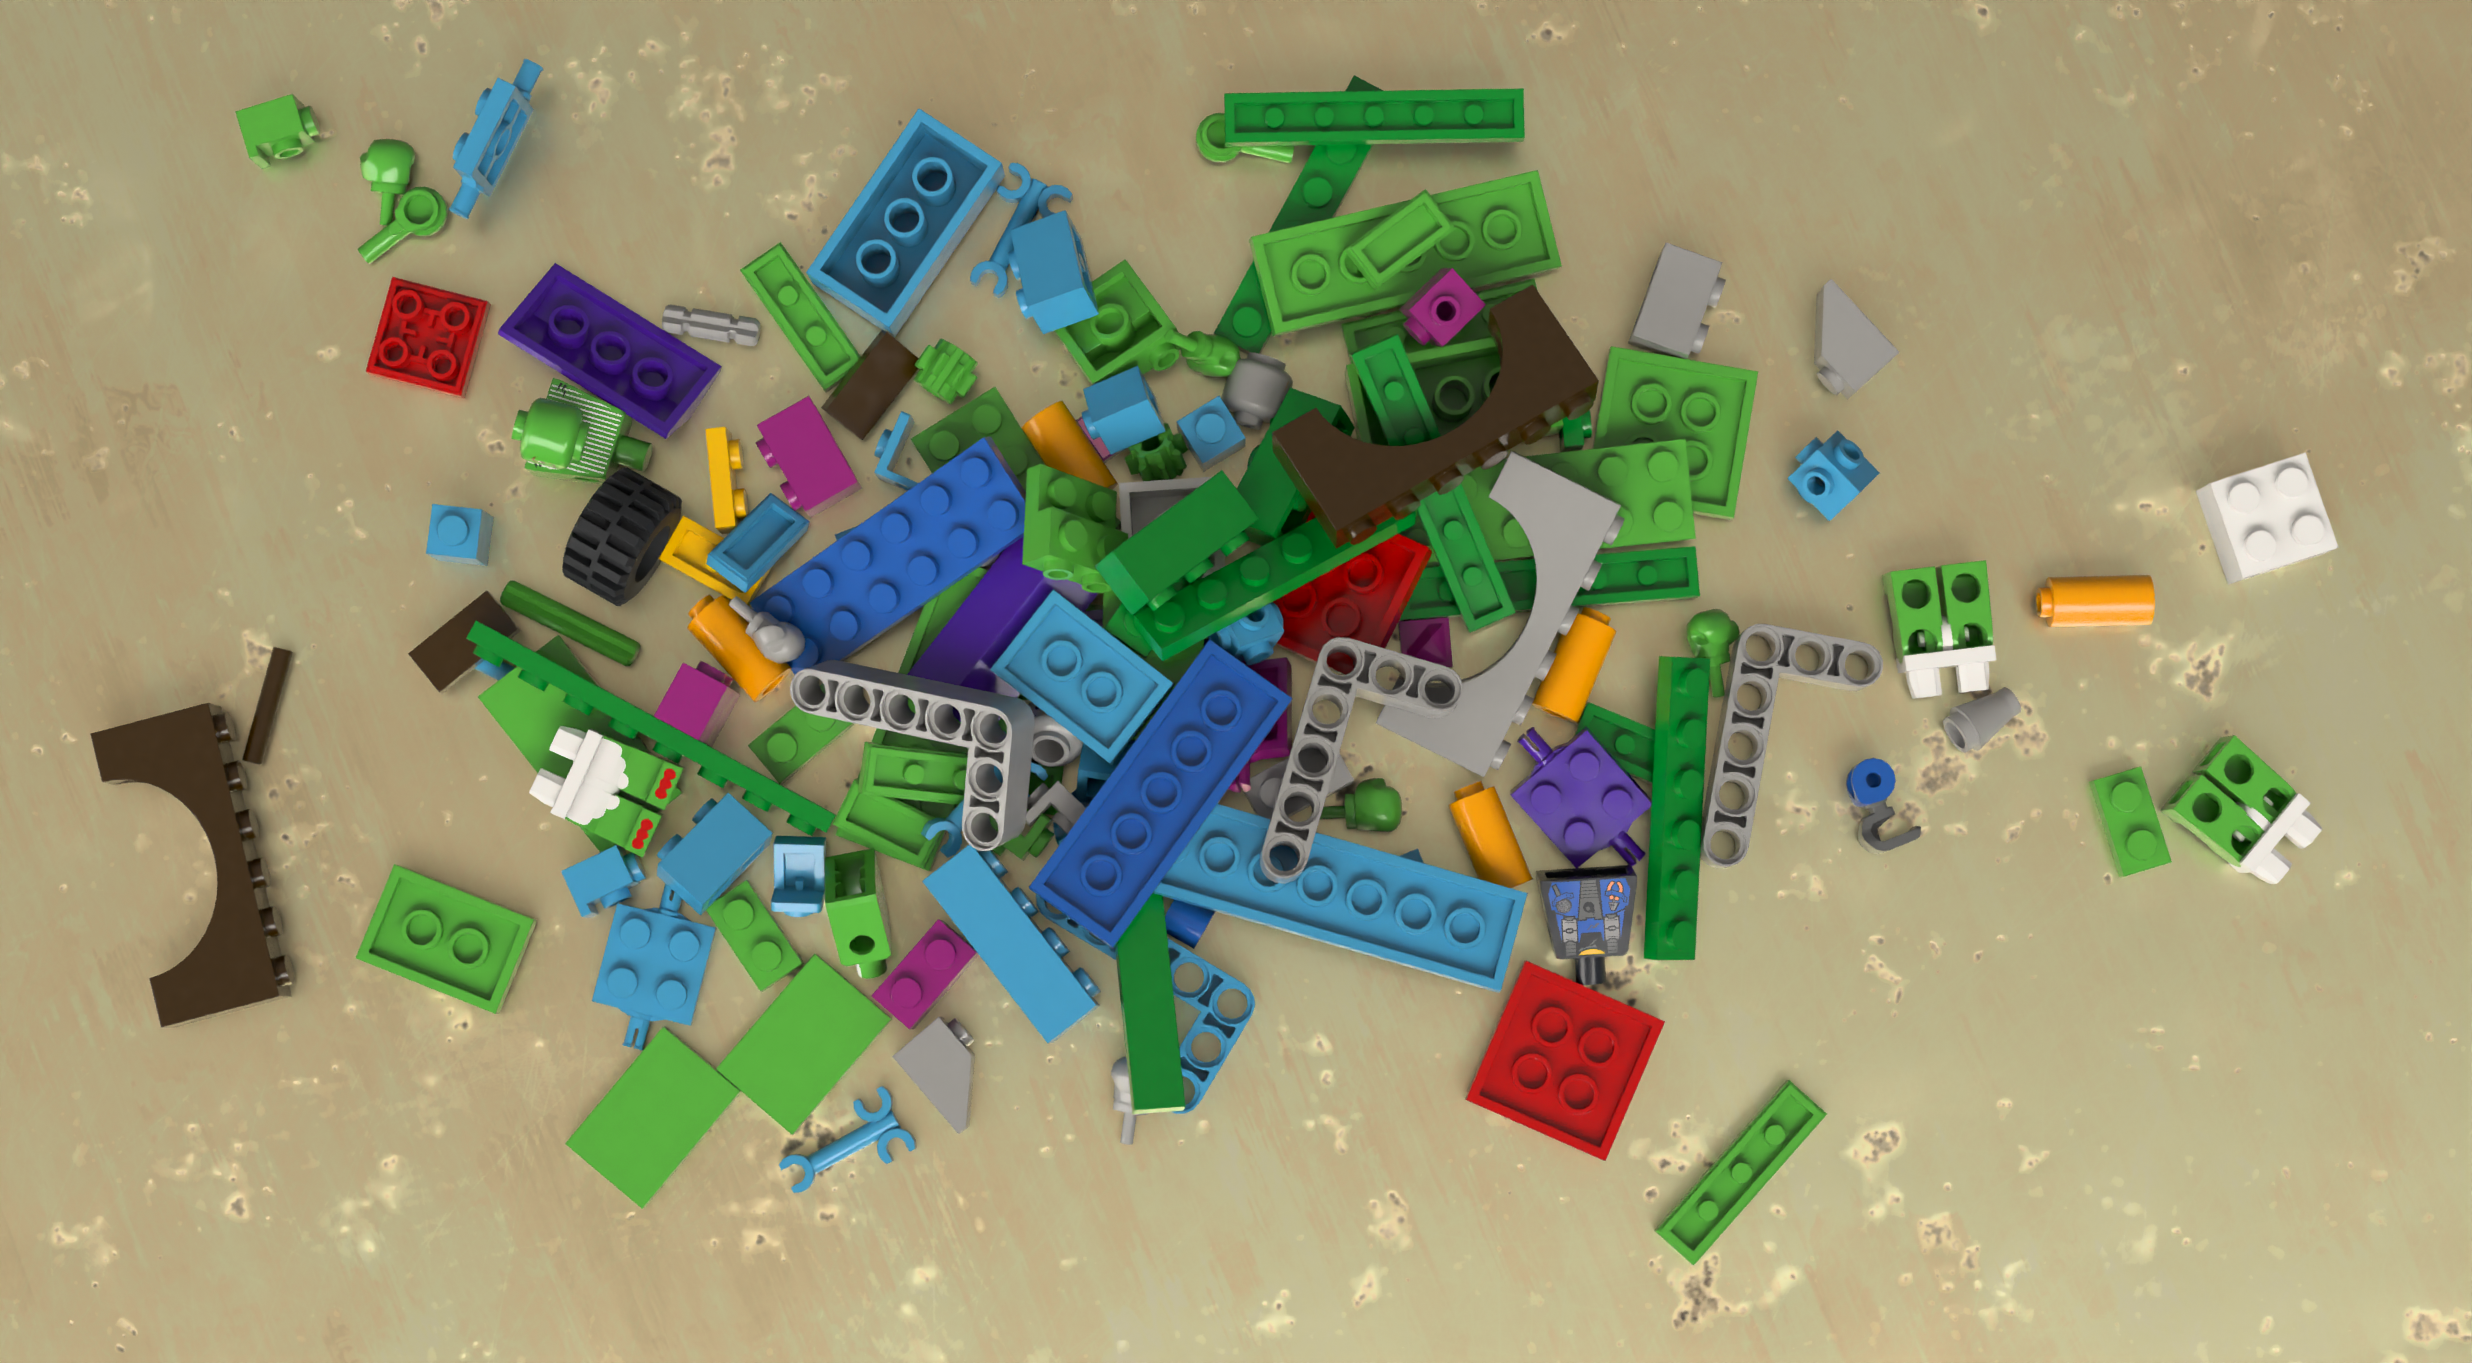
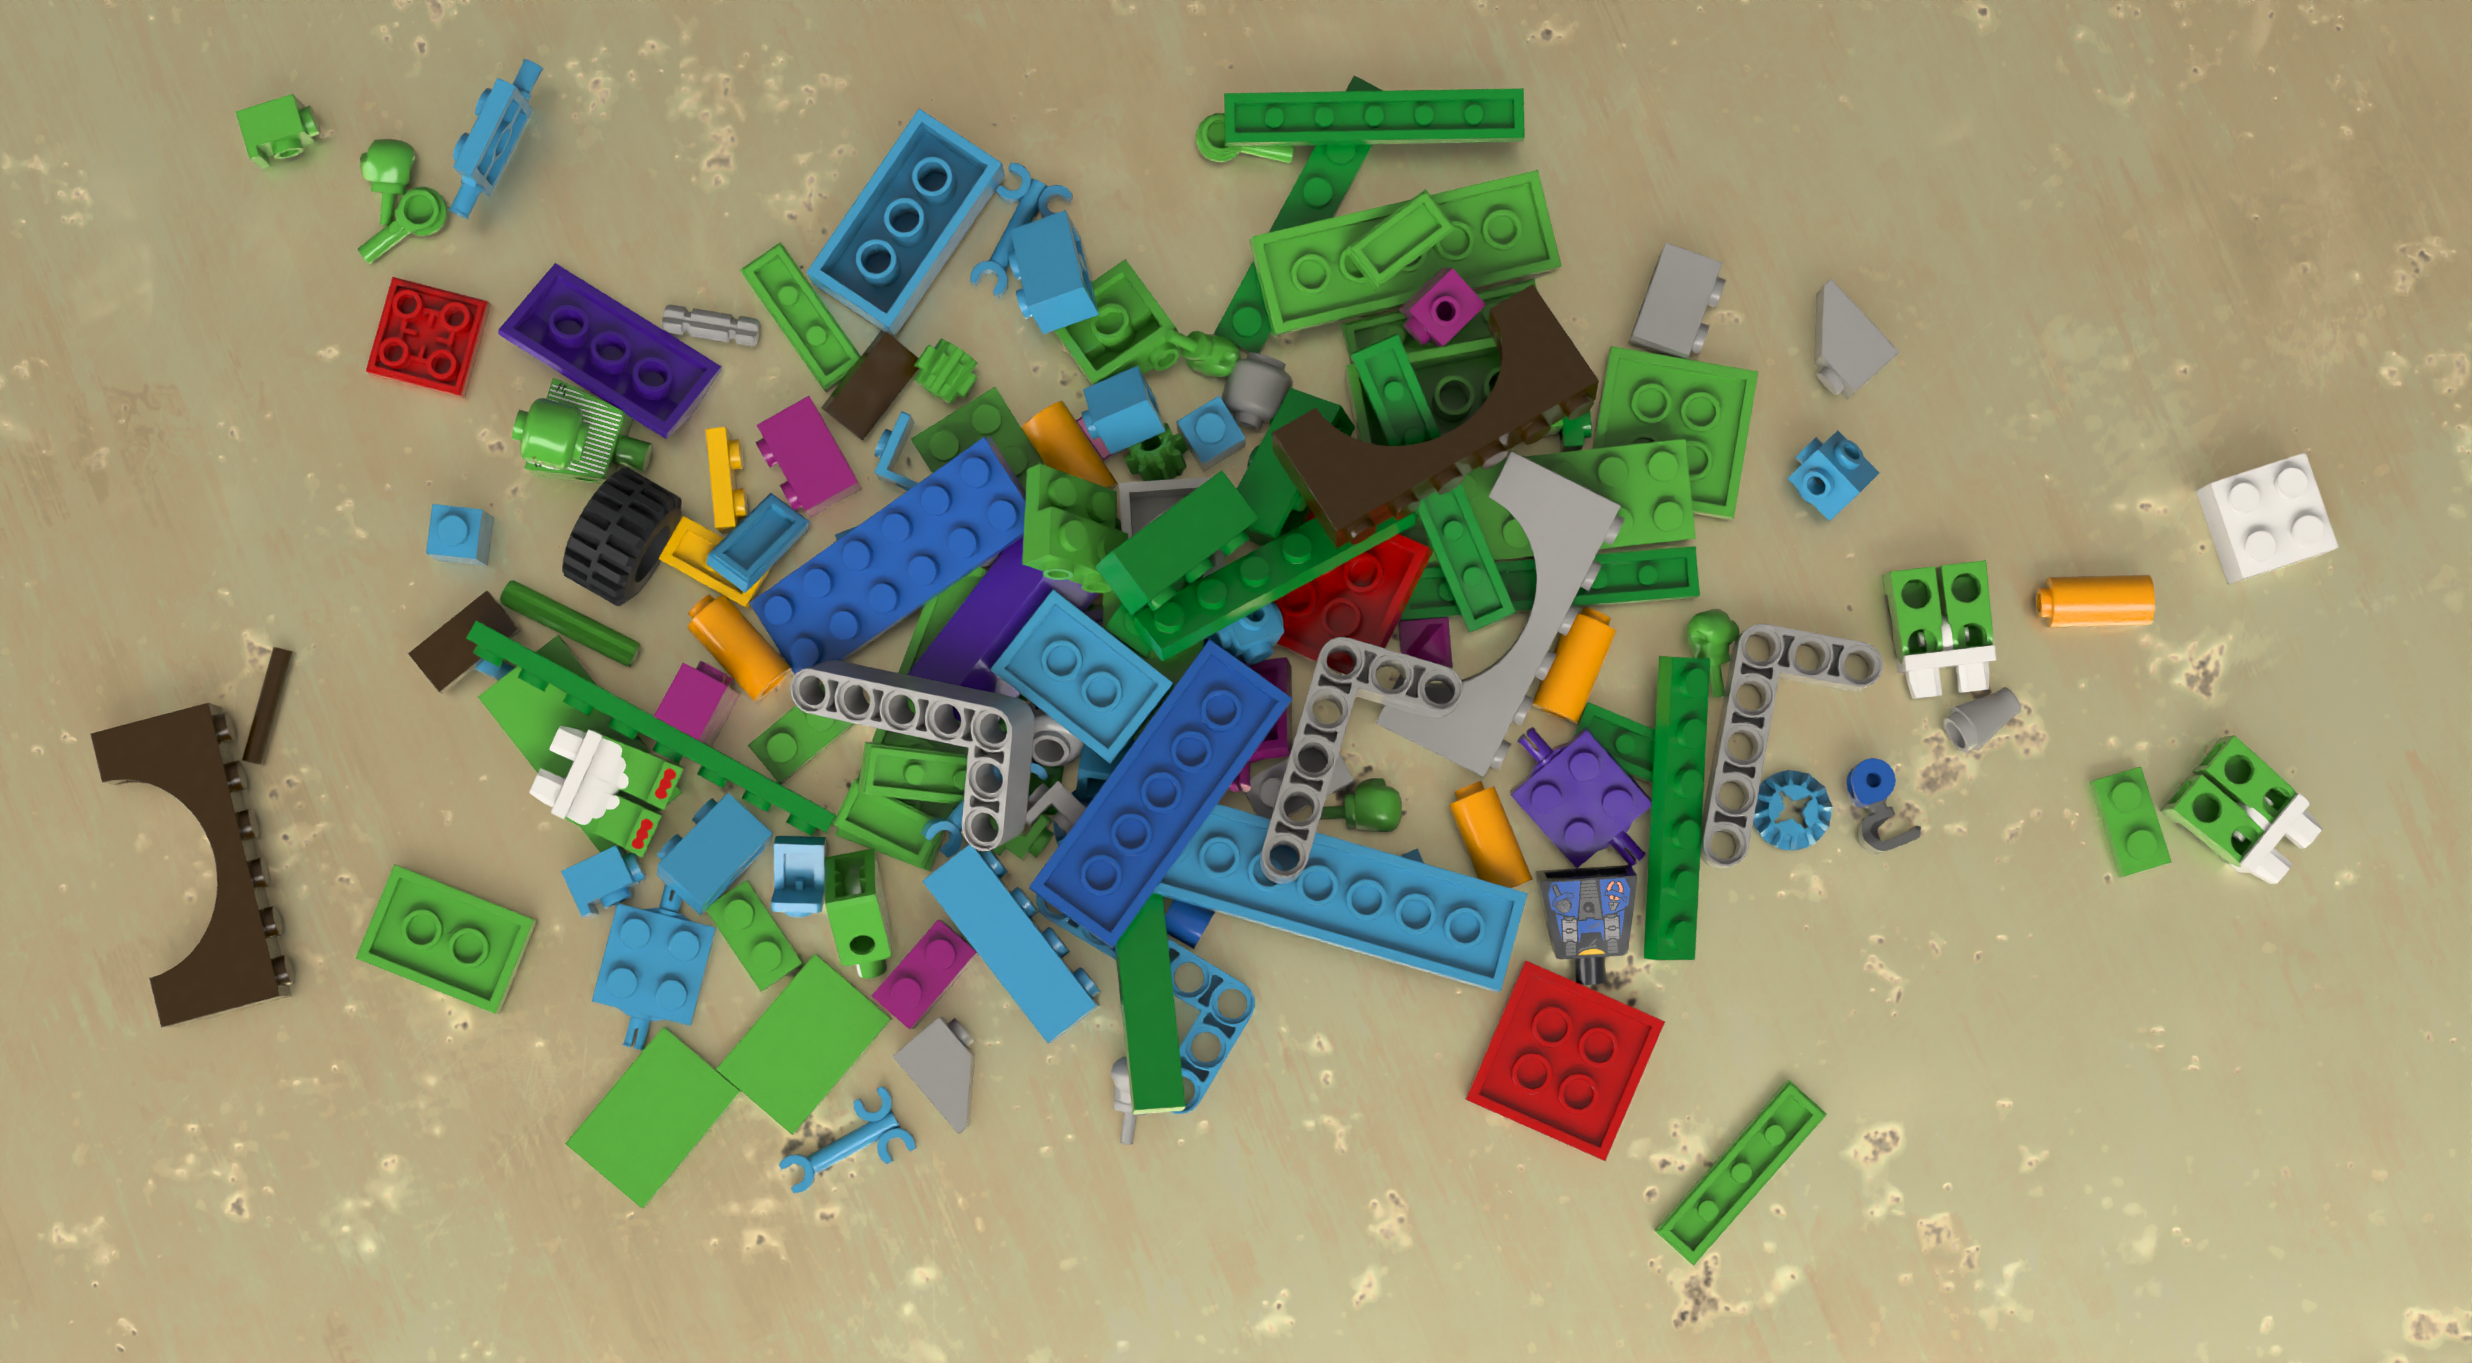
(773, 638): light grey piece -> none
(1815, 814): none -> dark azure gear

